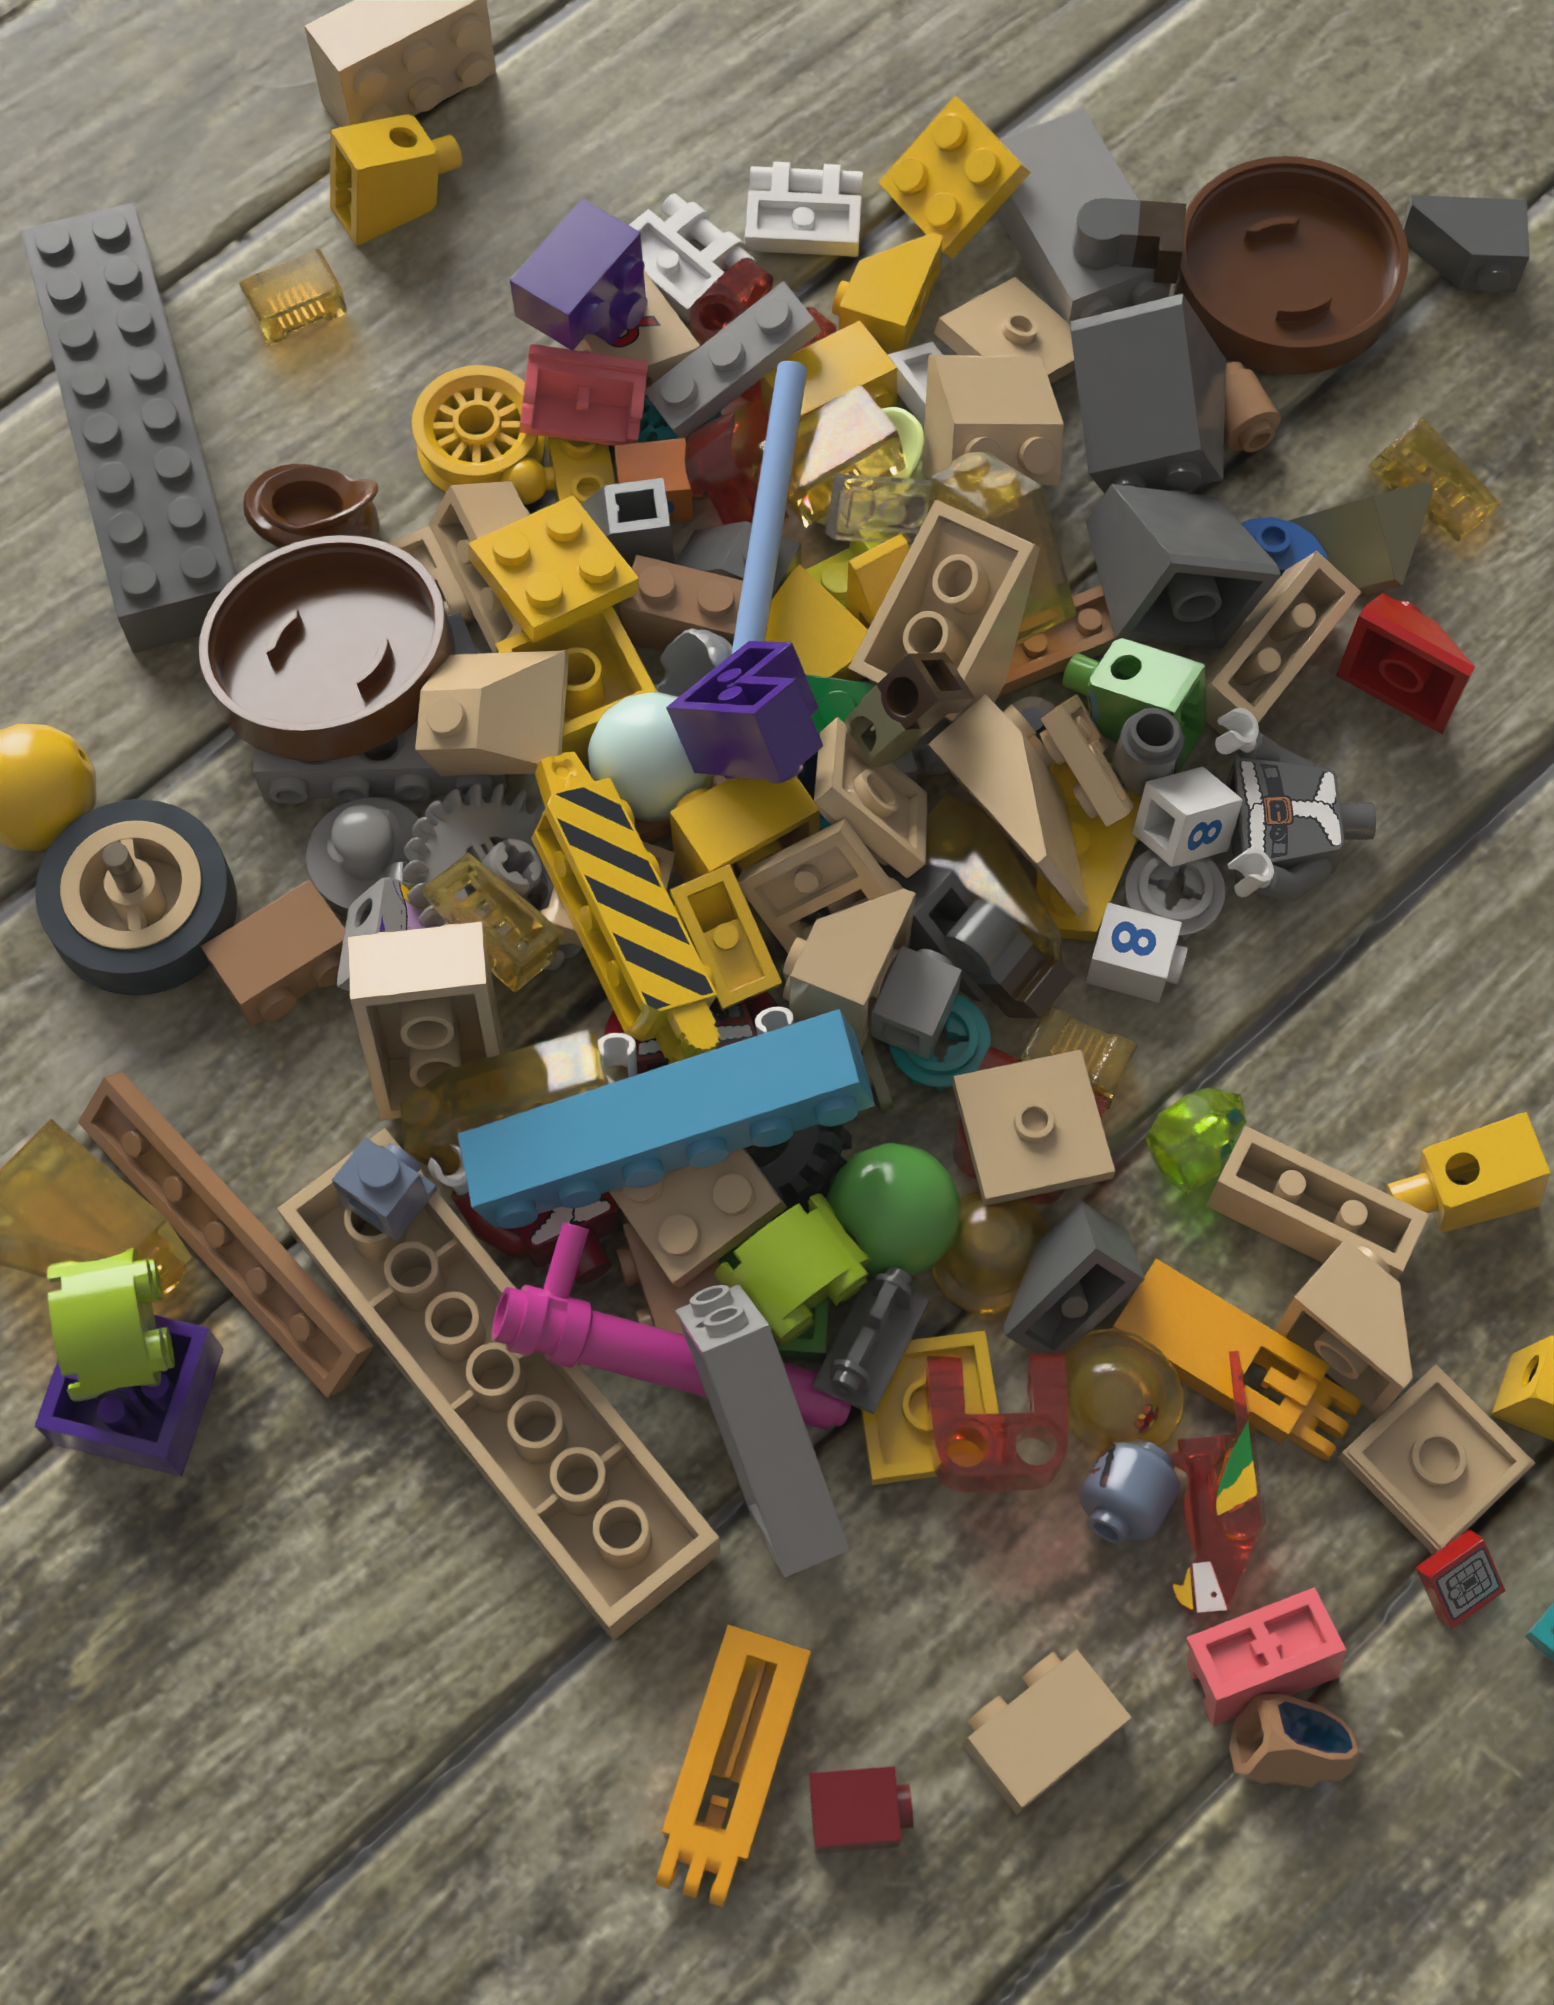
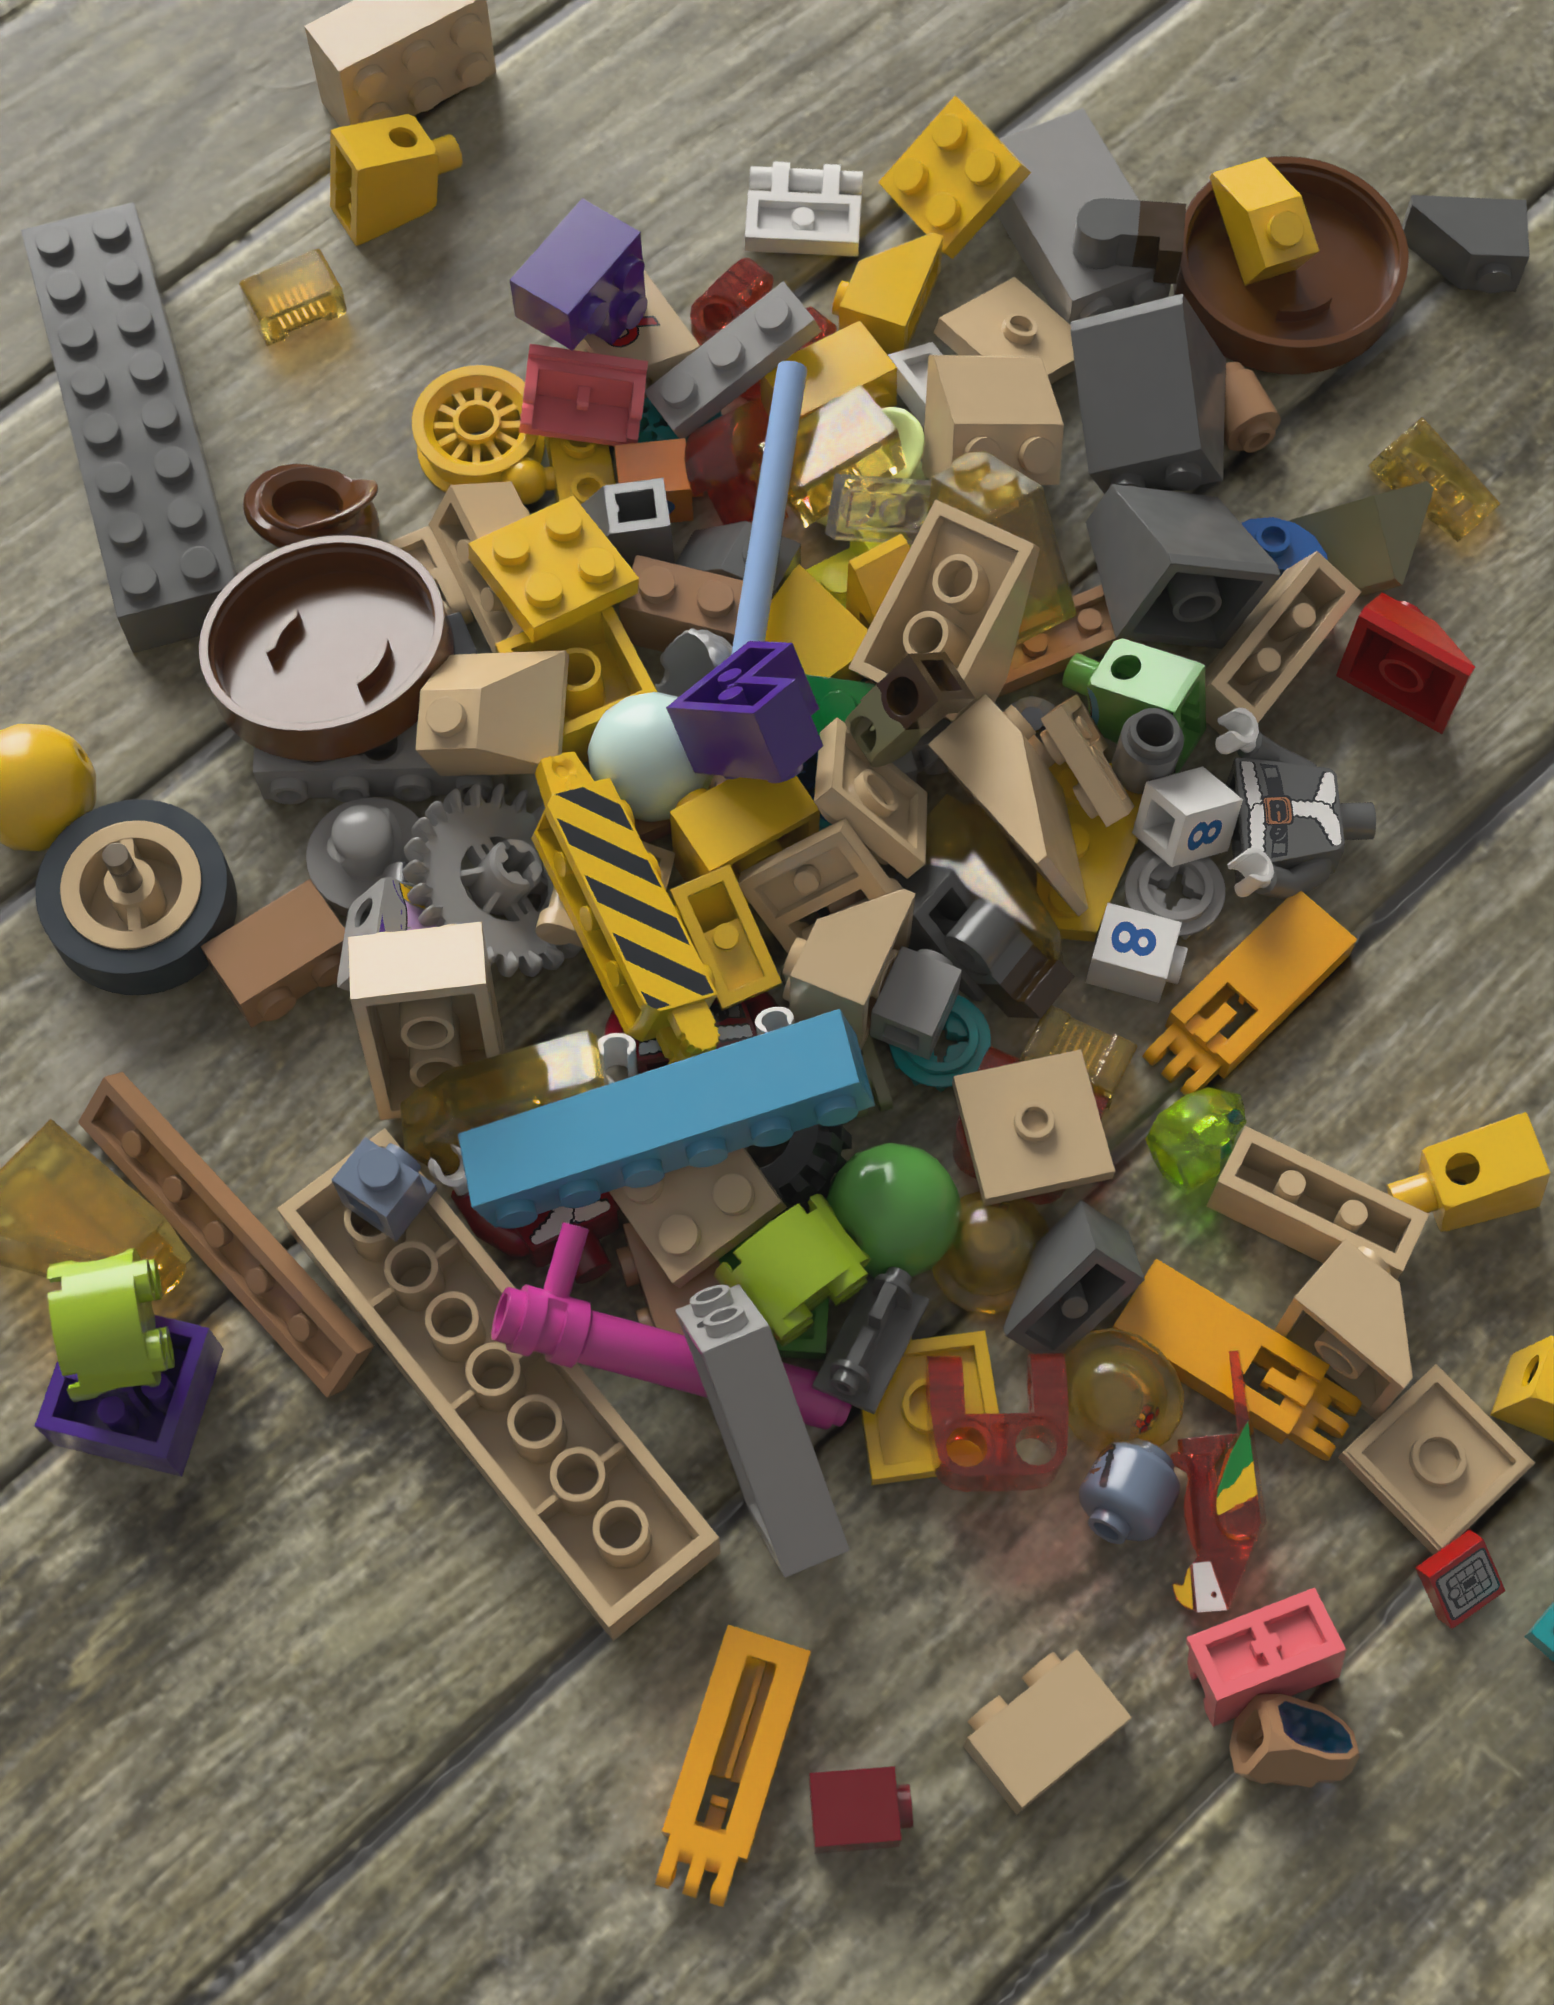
(527, 924): clear yellow slope -> none
(675, 264): white plate -> none
(1263, 220): none -> yellow slope
(1269, 971): none -> light orange hinge

